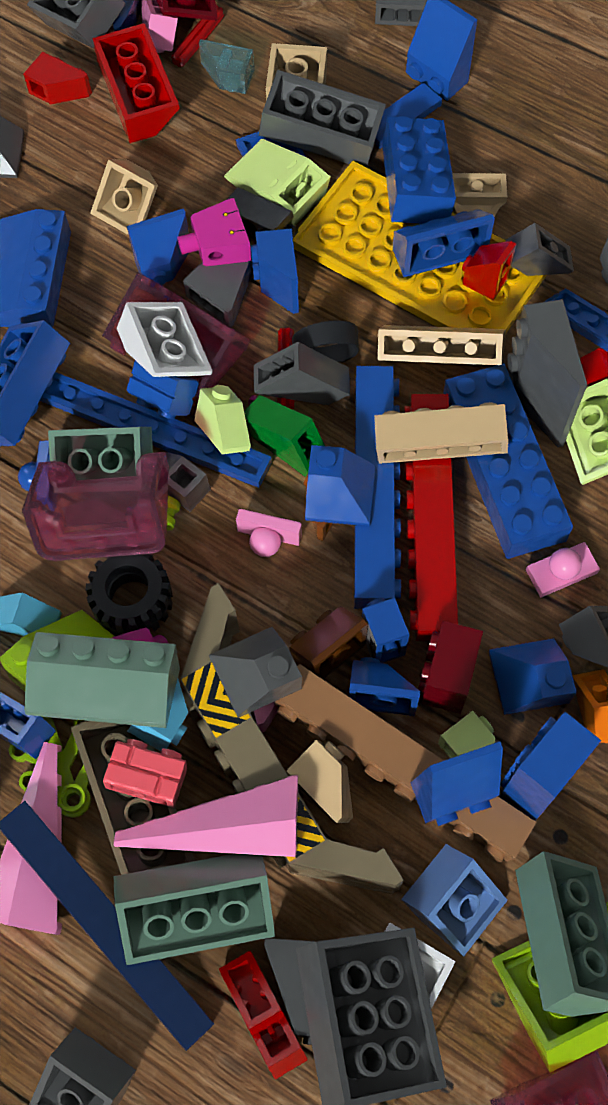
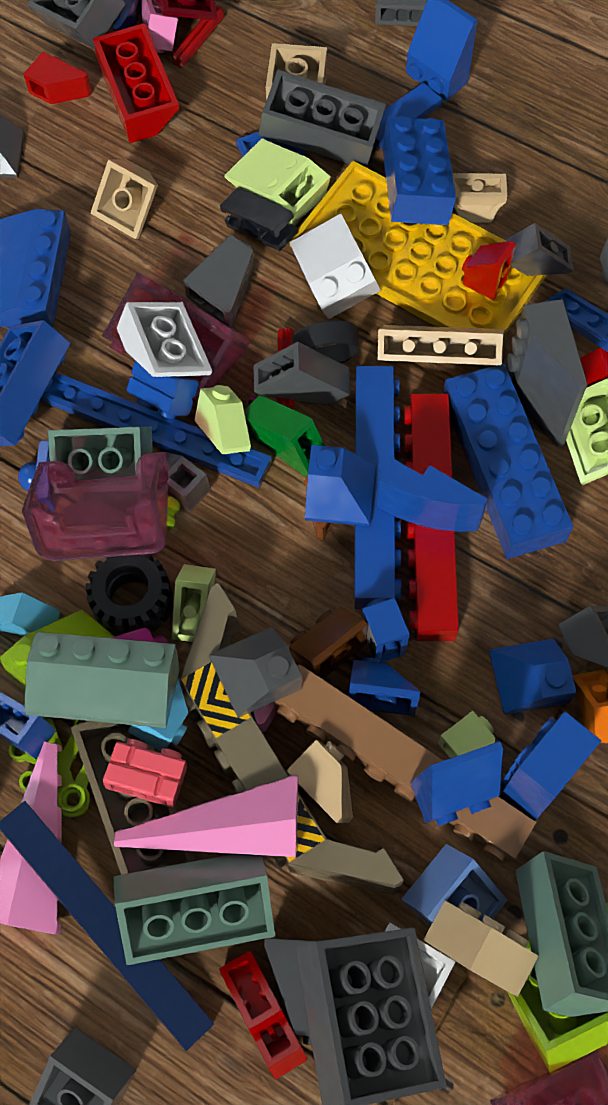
(157, 247): blue slope -> none
(190, 597): none -> yellowish green slope
(217, 235): dark pink torso -> none
(228, 65): clear light blue slope -> none
(268, 531): bright pink tile -> none
(276, 267): blue slope -> none
(334, 266): none -> white slope
(429, 499): none -> blue slope
(441, 241): blue slope -> none
(441, 433): tan brick -> none
(452, 666): dark red brick -> none
(482, 946): none -> tan brick
(562, 569): bright pink tile -> none

